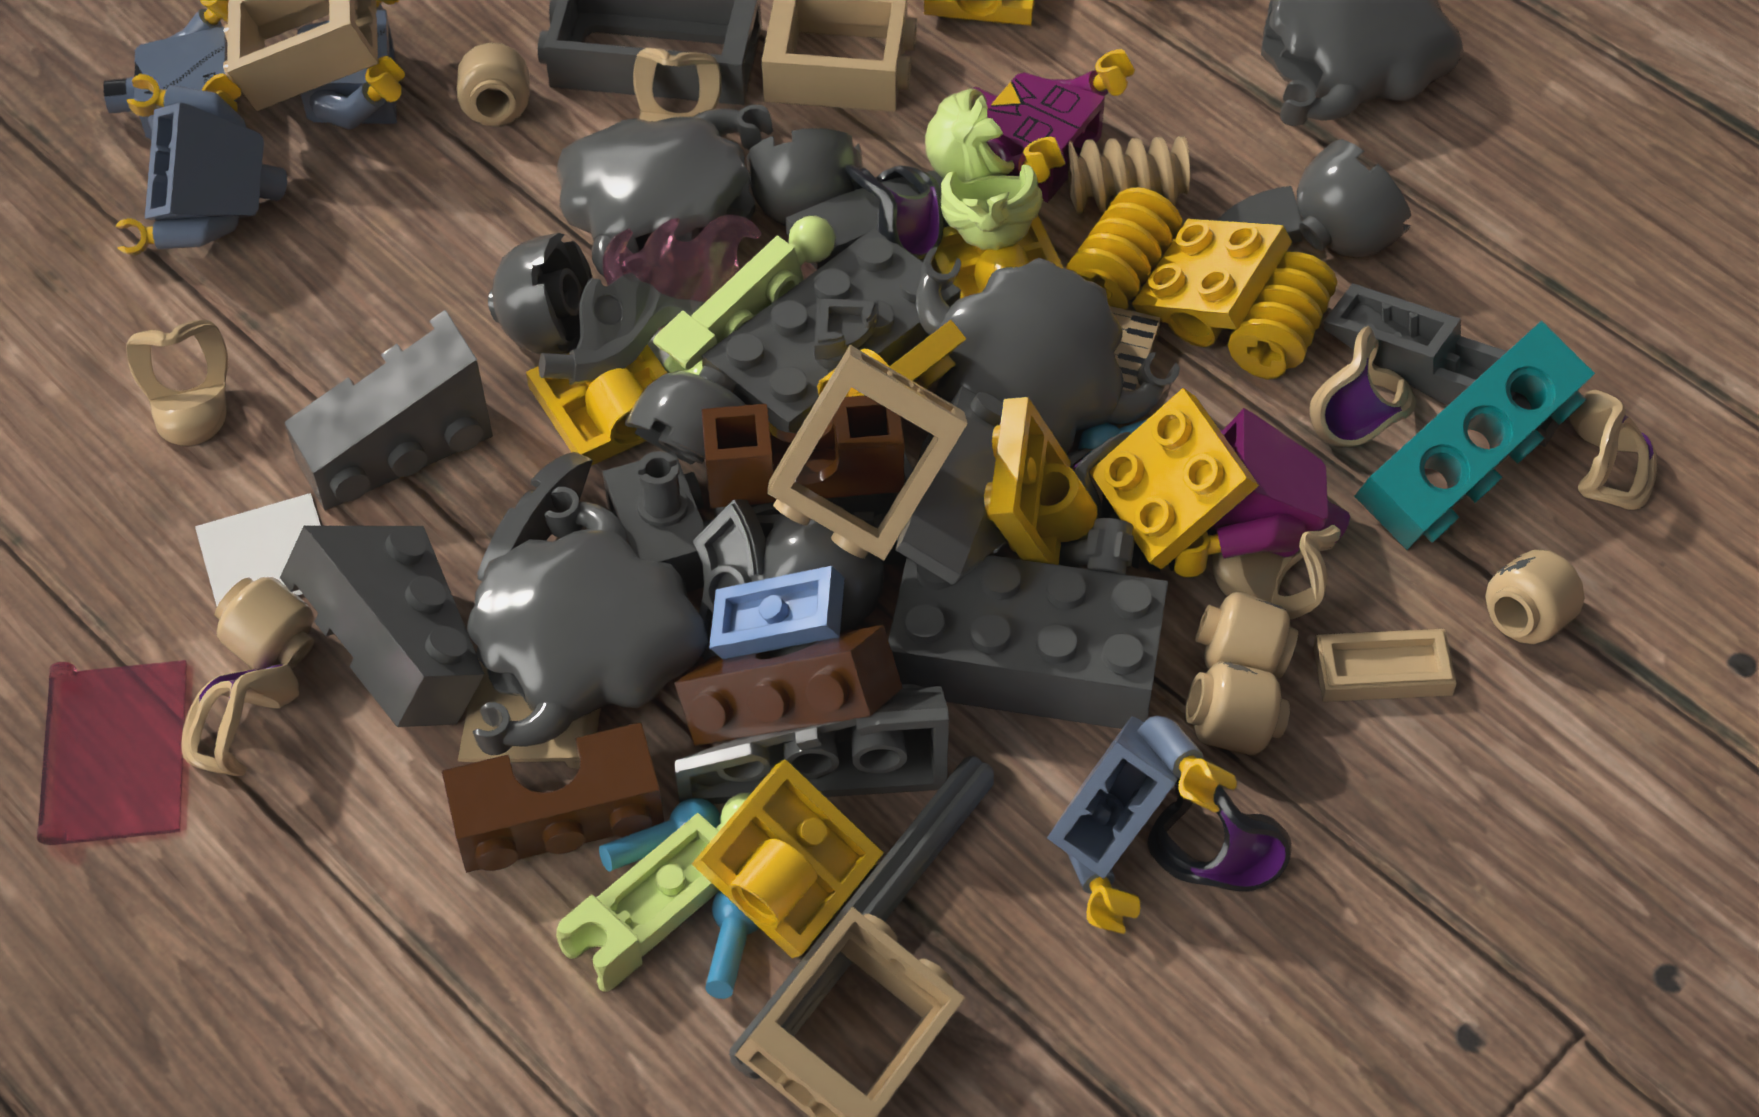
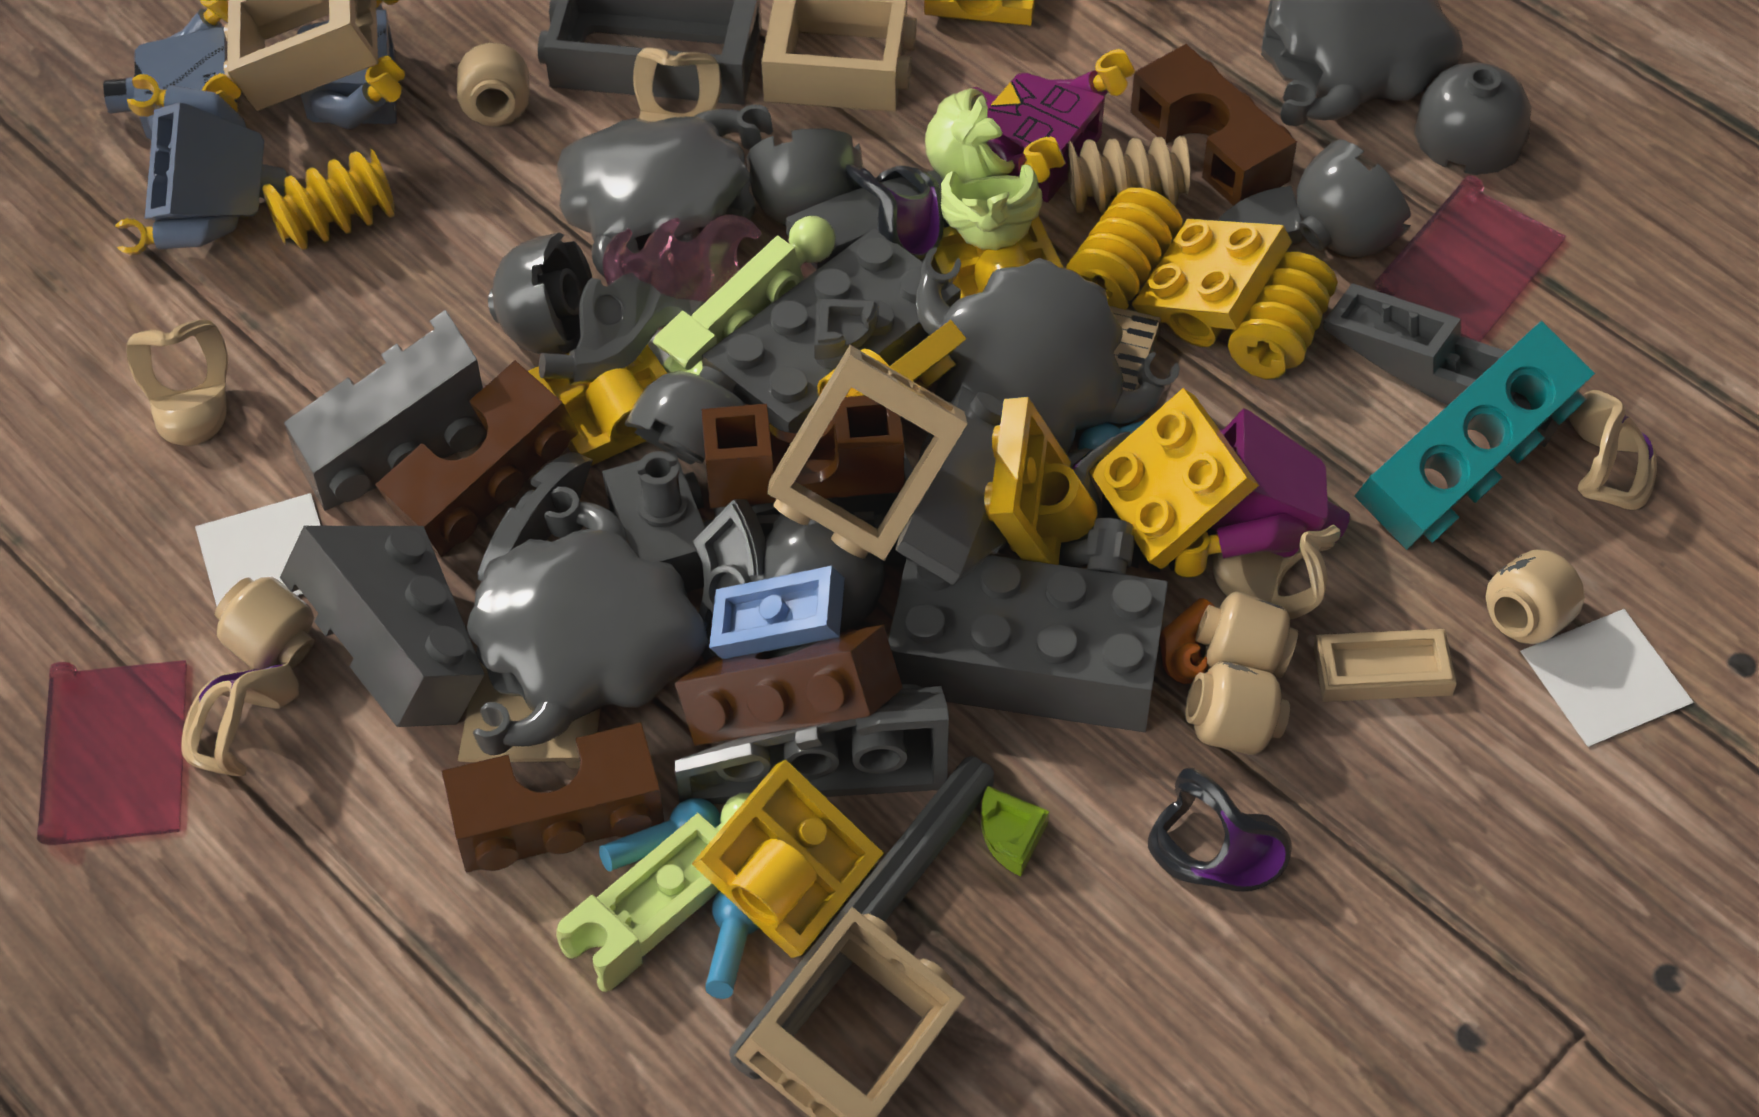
(329, 199): none -> yellow piece
(452, 497): none -> reddish brown arch
(1011, 828): none -> lime tile
(1119, 801): sand blue torso -> none
(1178, 648): none -> orange arm
(1189, 96): none -> reddish brown arch
(1348, 406): piece -> none
(1470, 259): none -> clear pink piece
(1474, 118): none -> dark grey cylinder
(1606, 677): none -> white sticker

